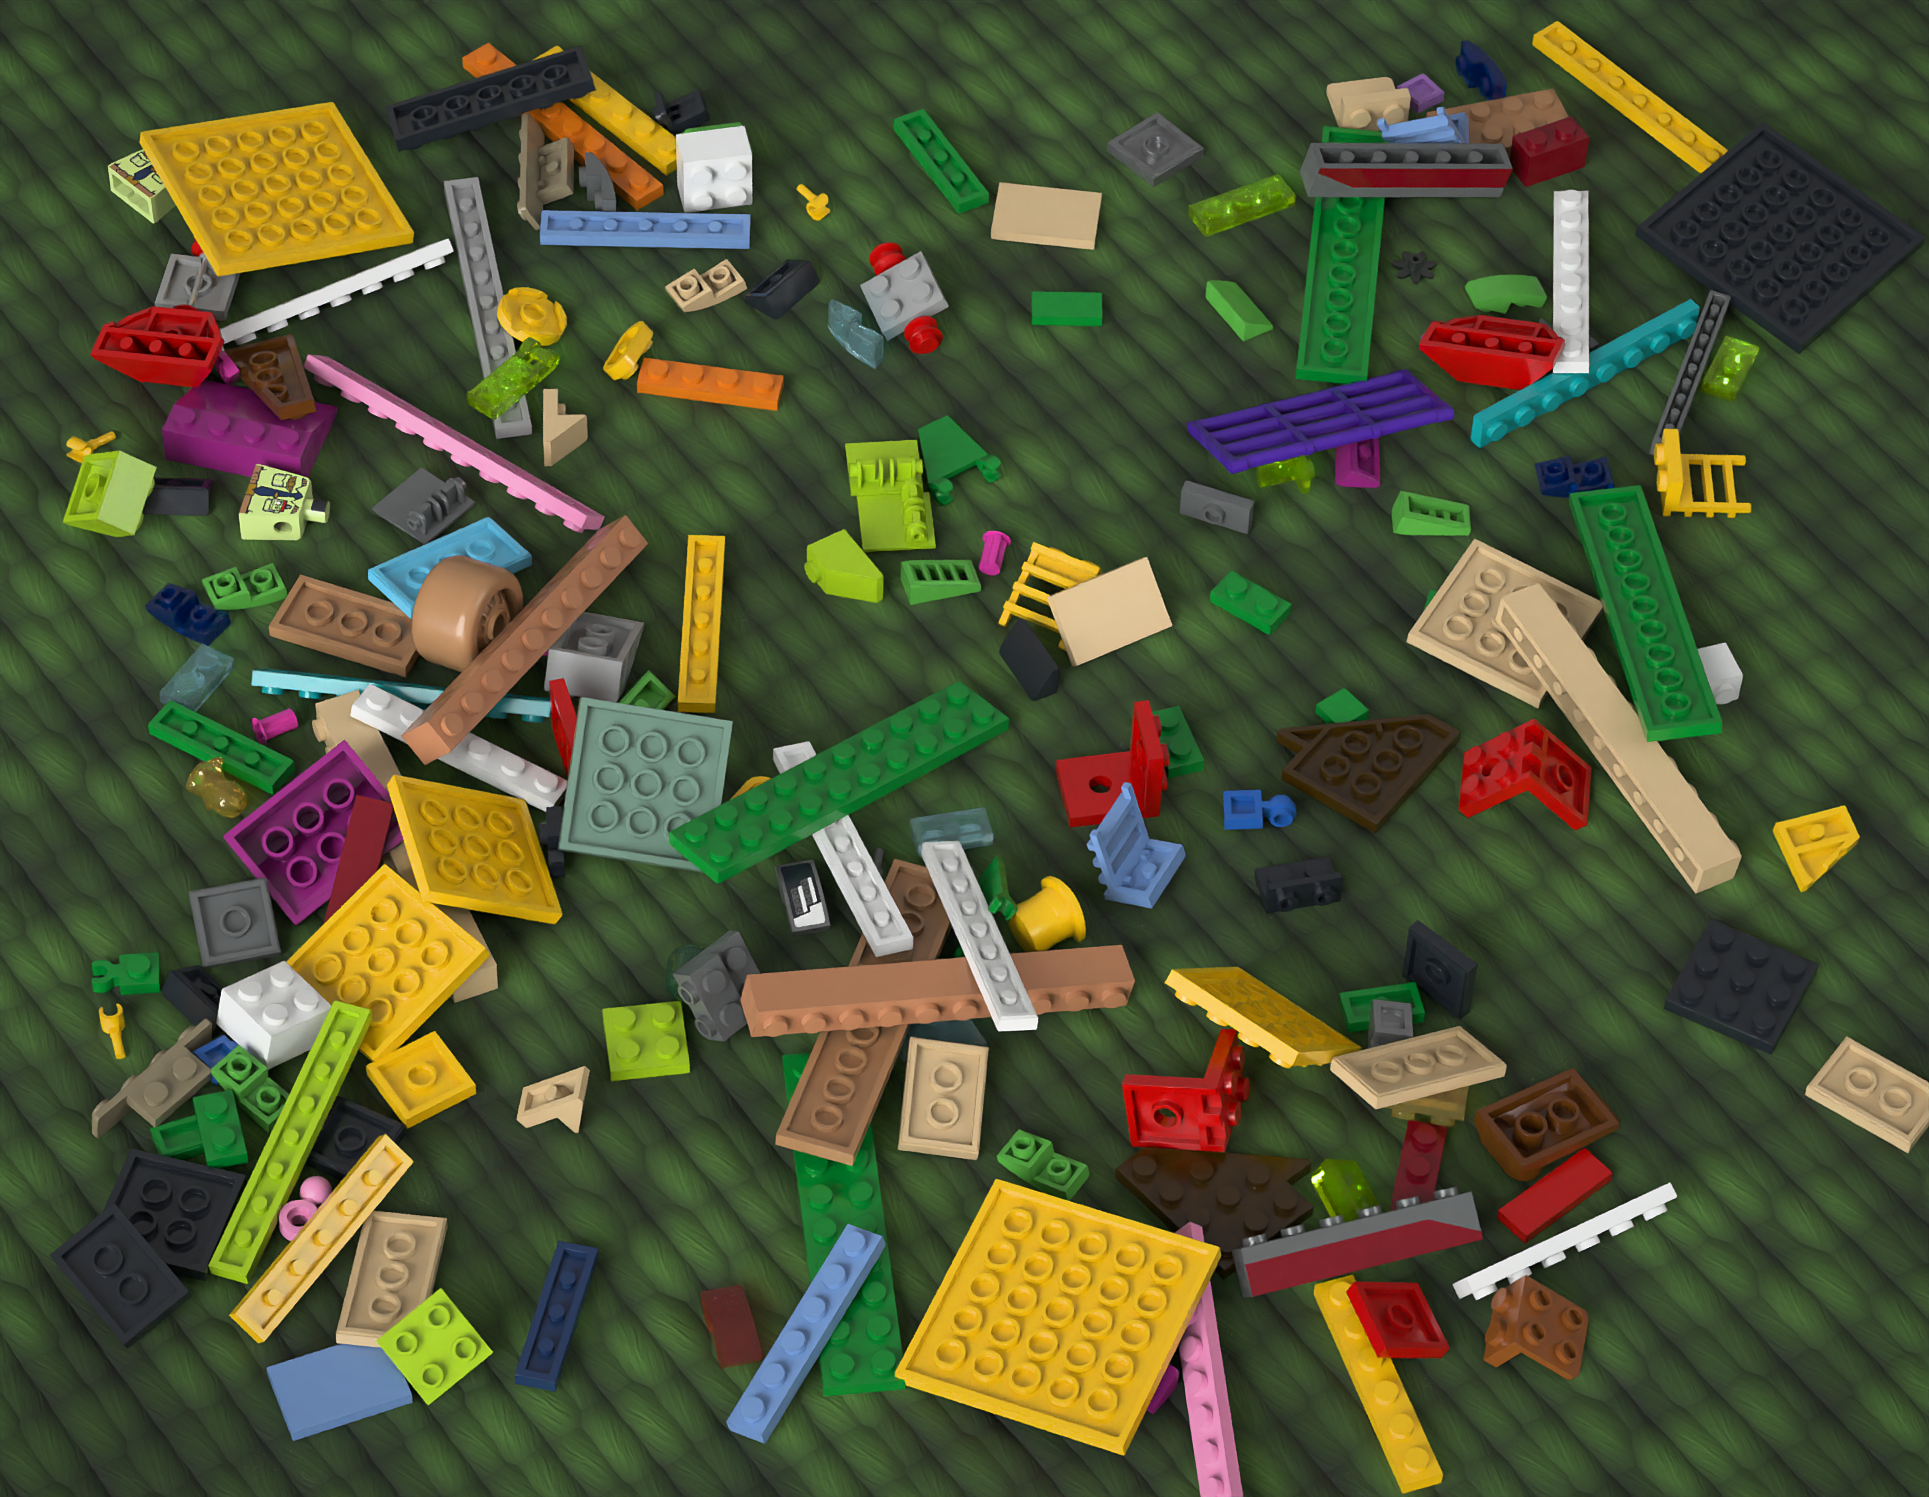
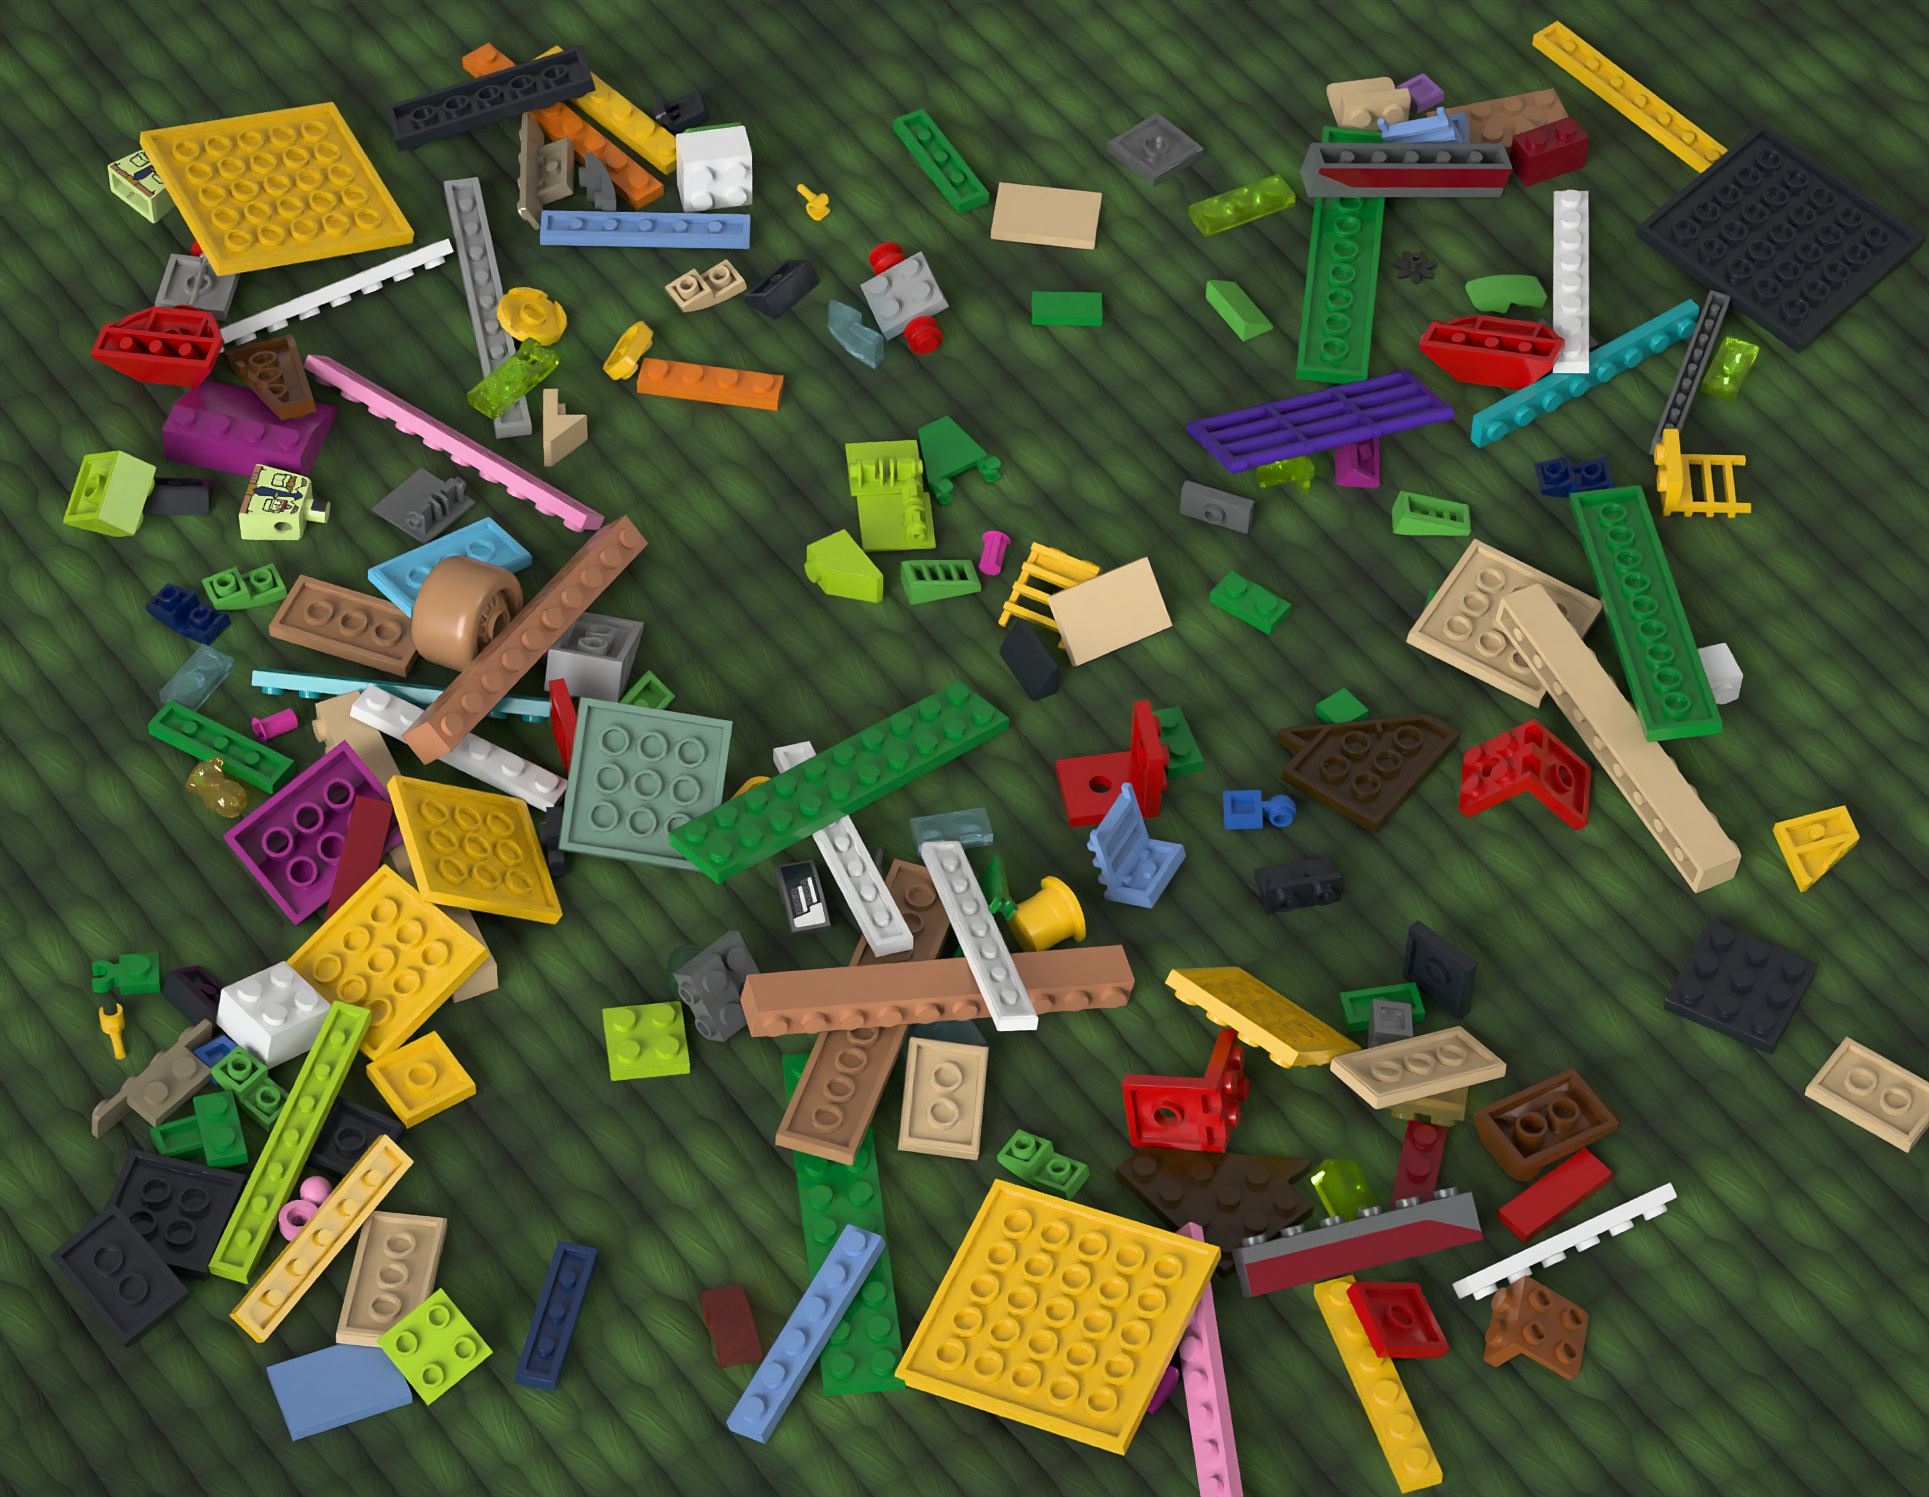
(83, 448): yellow hand -> none
(227, 368): dark pink tile -> none
(234, 923): dark grey tile -> none
(555, 1098): tan slope -> none
(701, 624): yellow plate -> none
(1480, 71): clear blue slope -> none

